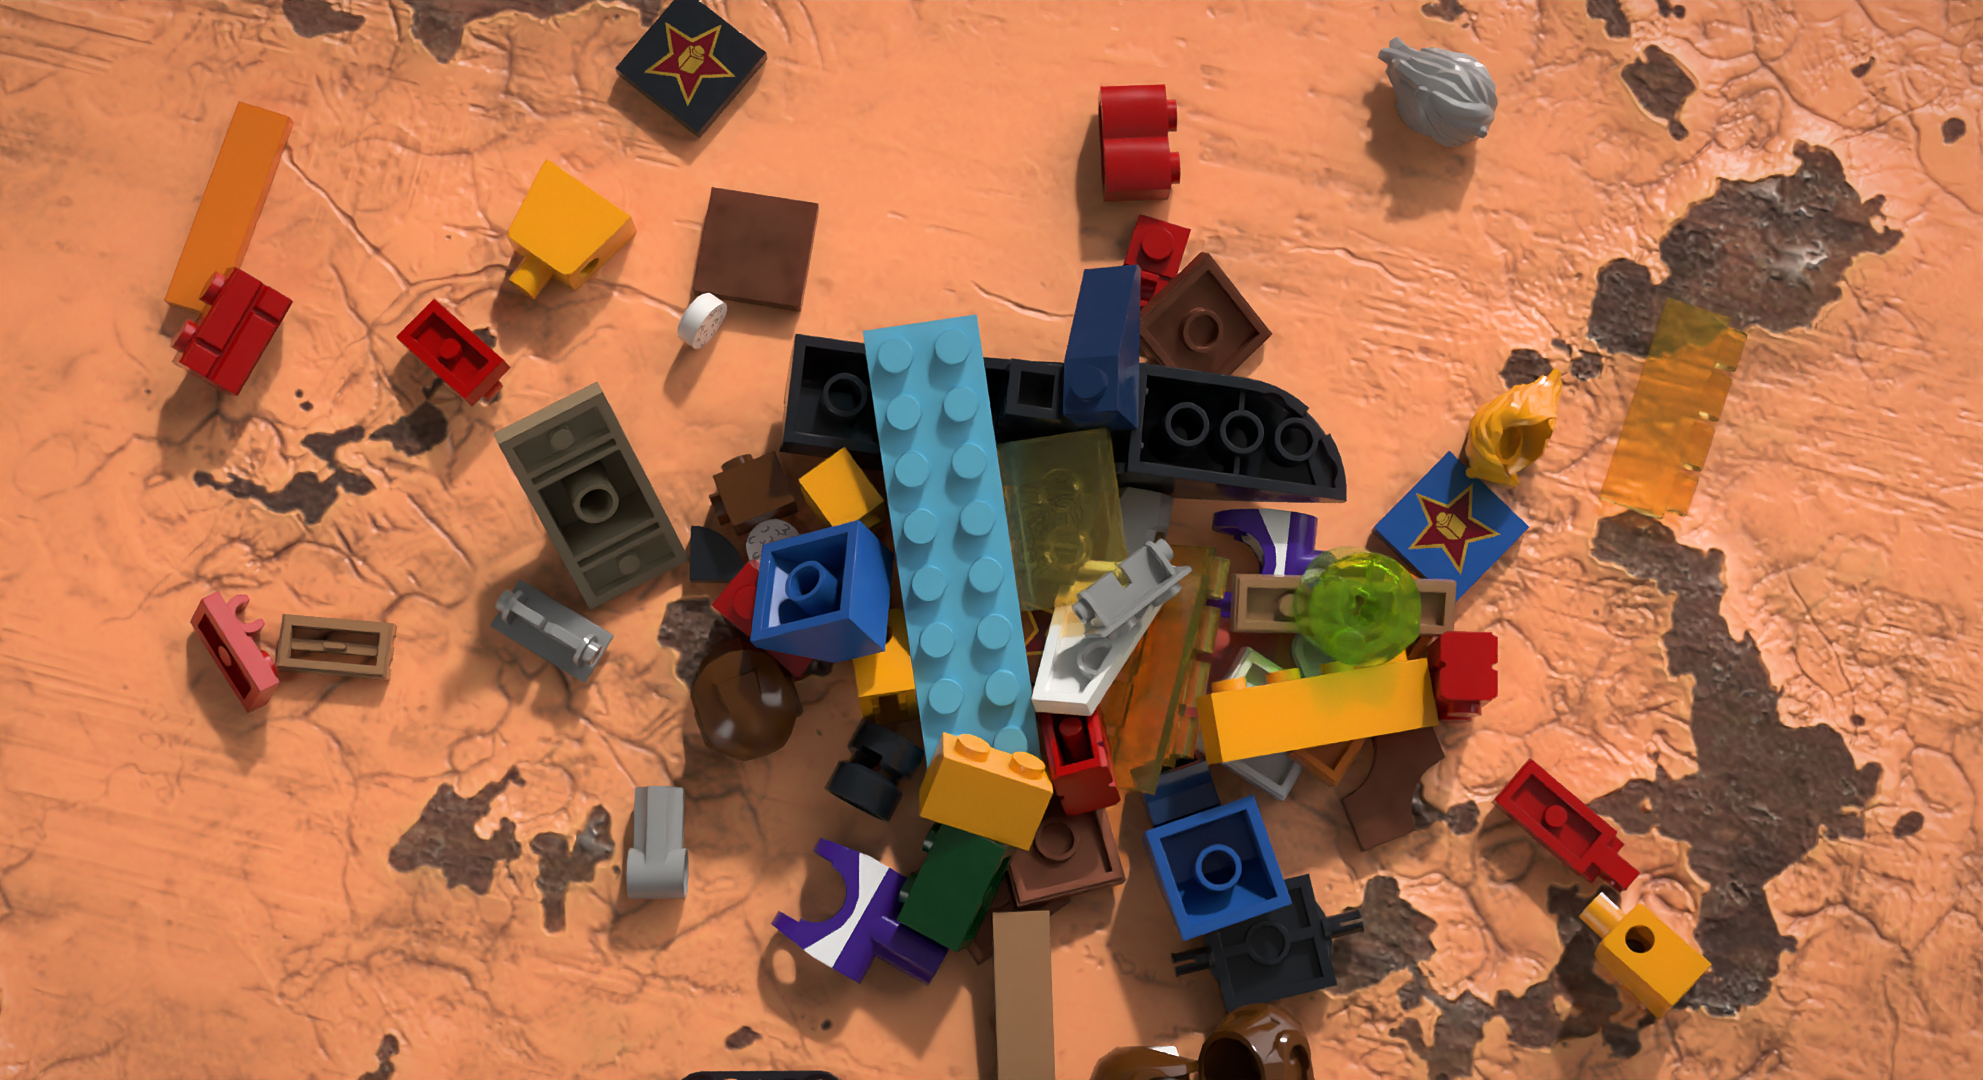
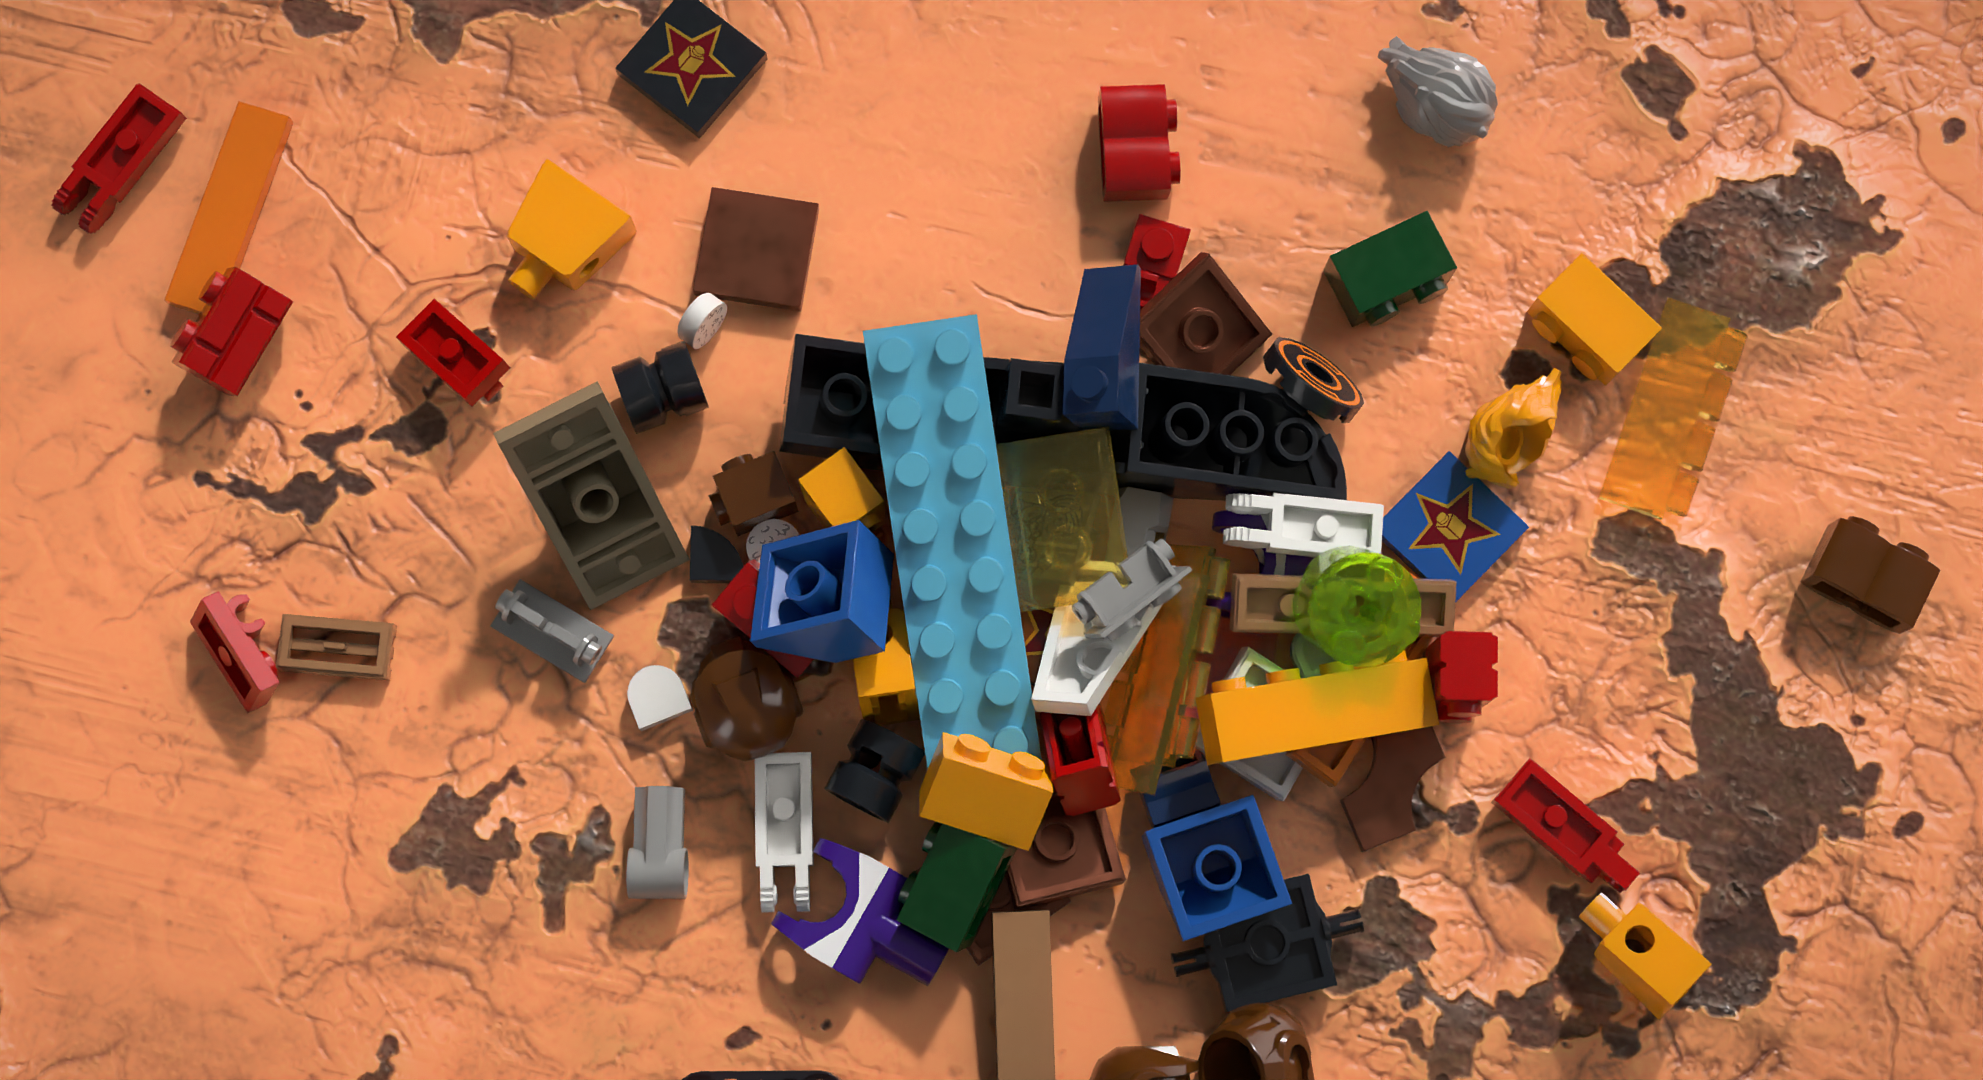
(118, 156): none -> red hinge
(657, 696): none -> white tile
(659, 387): none -> black wheel
(784, 824): none -> white hinge
(1305, 524): none -> white hinge
(1313, 380): none -> black tile
(1390, 270): none -> dark green brick
(1592, 320): none -> light orange brick
(1870, 574): none -> reddish brown brick

